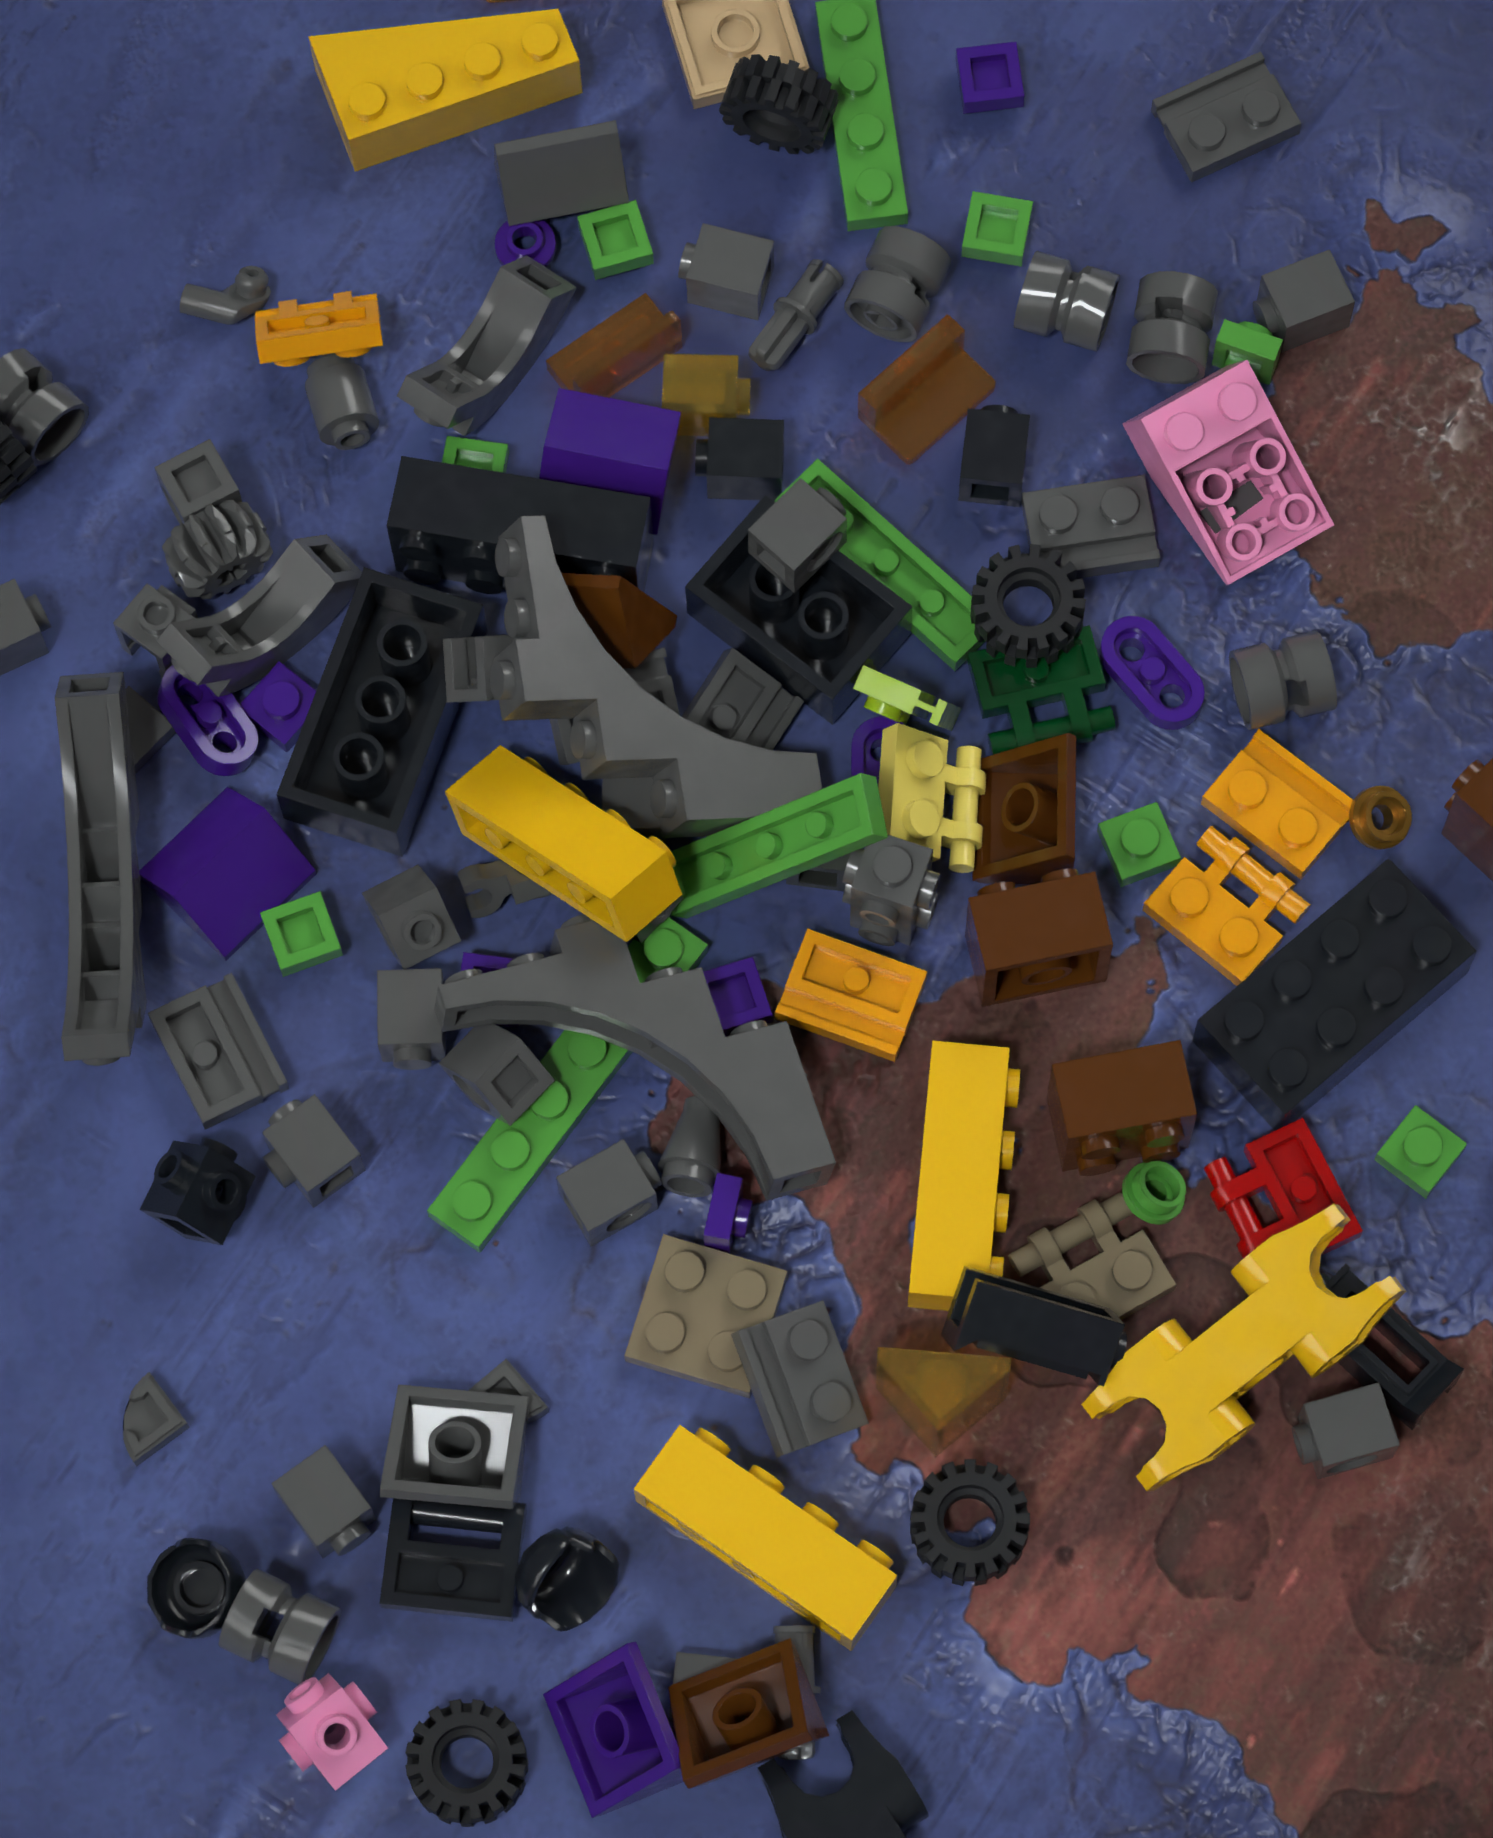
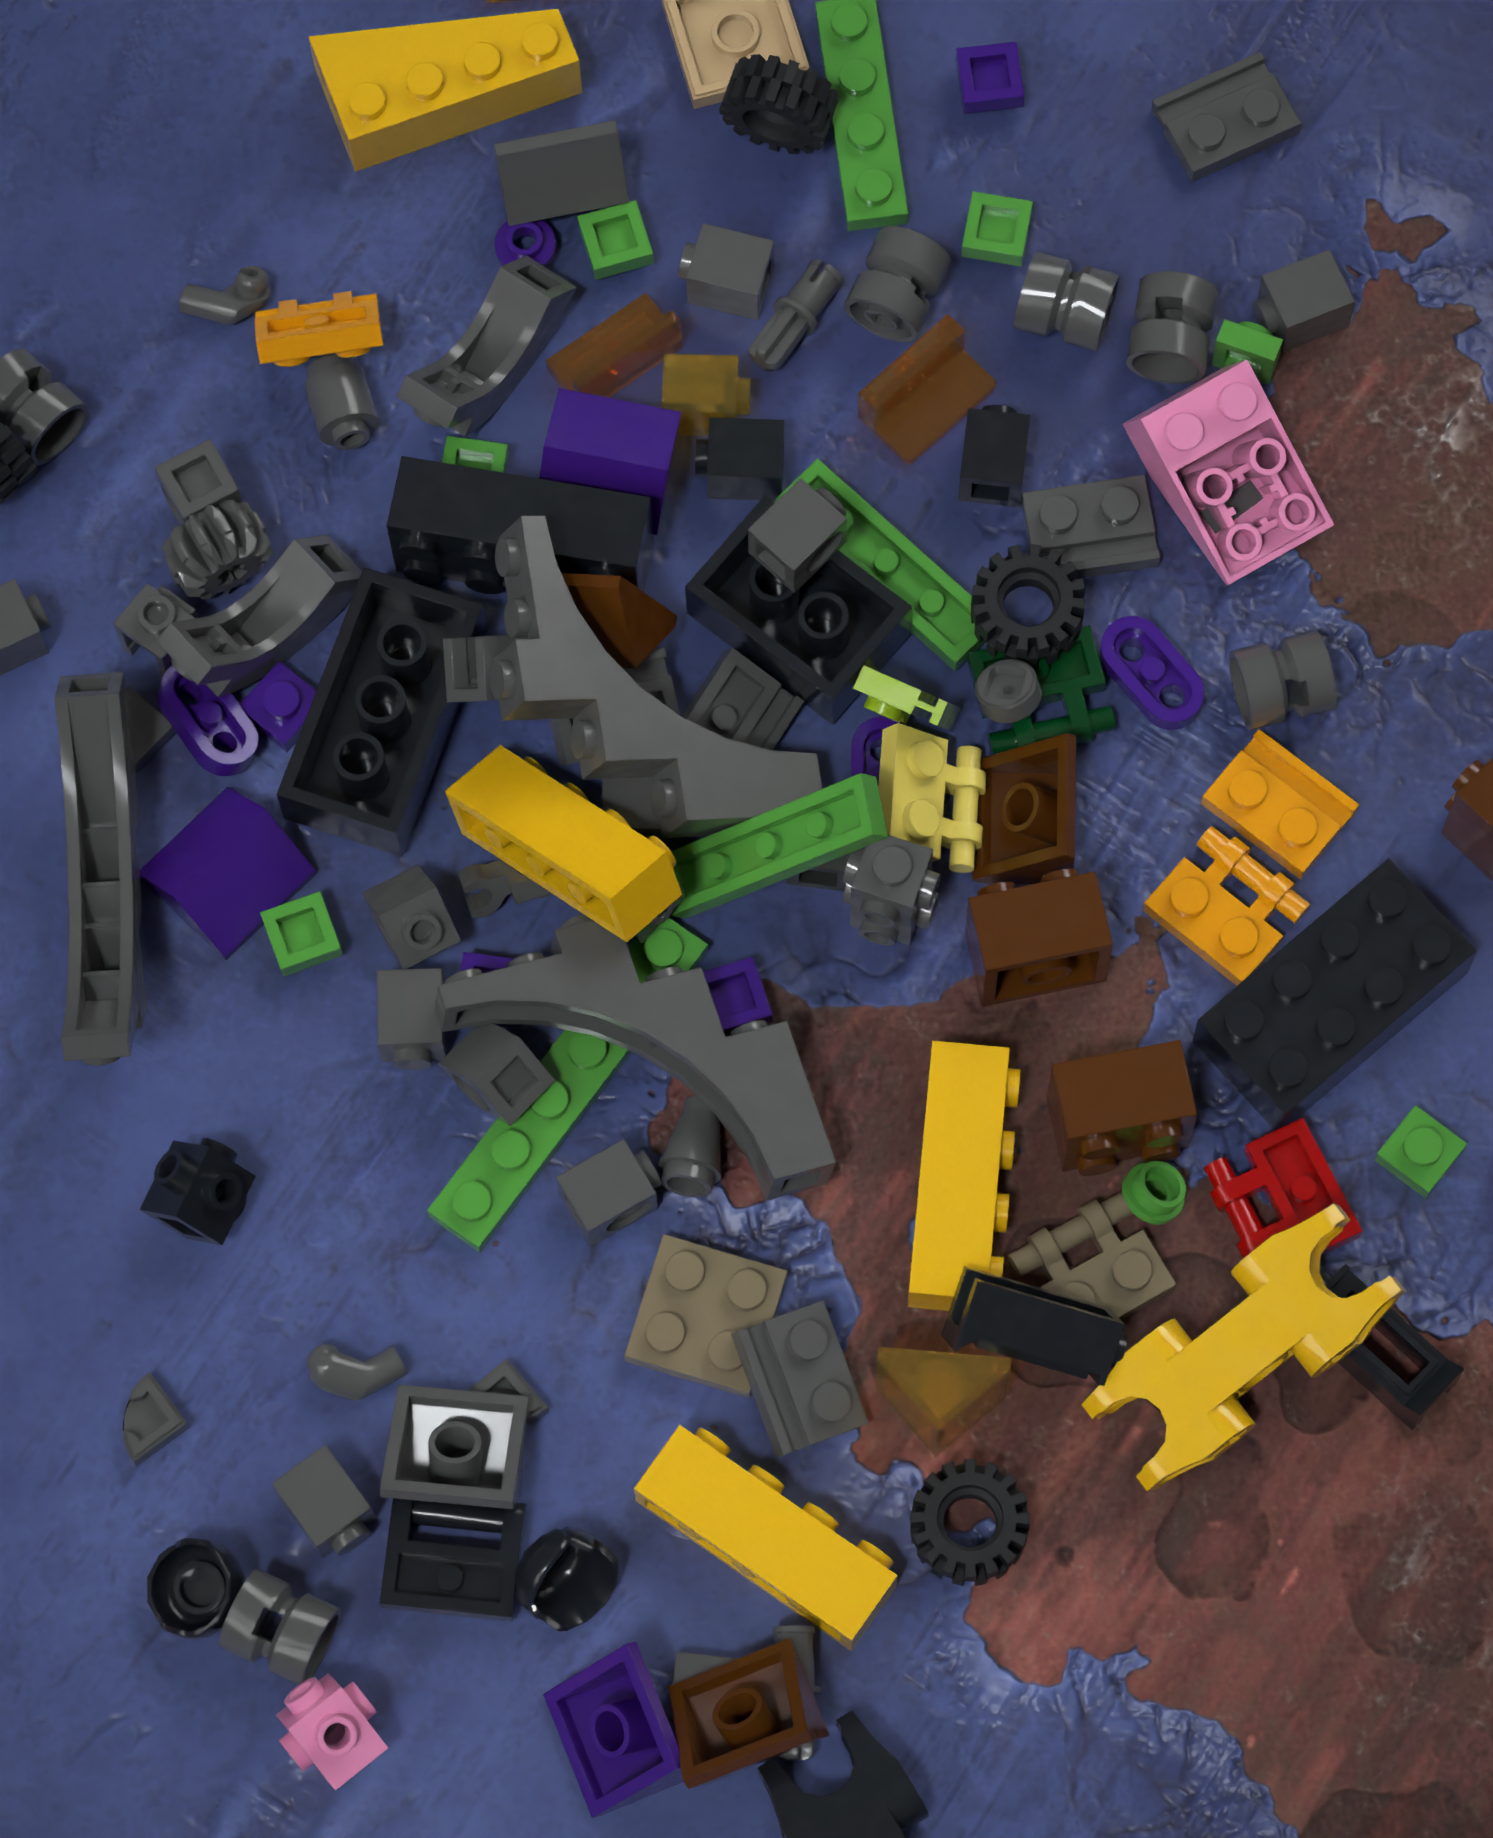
(218, 1051): dark grey plate -> none
(310, 1150): dark grey brick -> none
(351, 1377): none -> dark grey arm
(459, 1722): black tyre -> none
(727, 1214): dark purple plate -> none
(851, 995): light orange plate -> none
(1008, 691): none -> dark grey tile
(1138, 844): bright green plate -> none
(1345, 1431): dark grey brick -> none
(1395, 812): pearl gold plate -> none

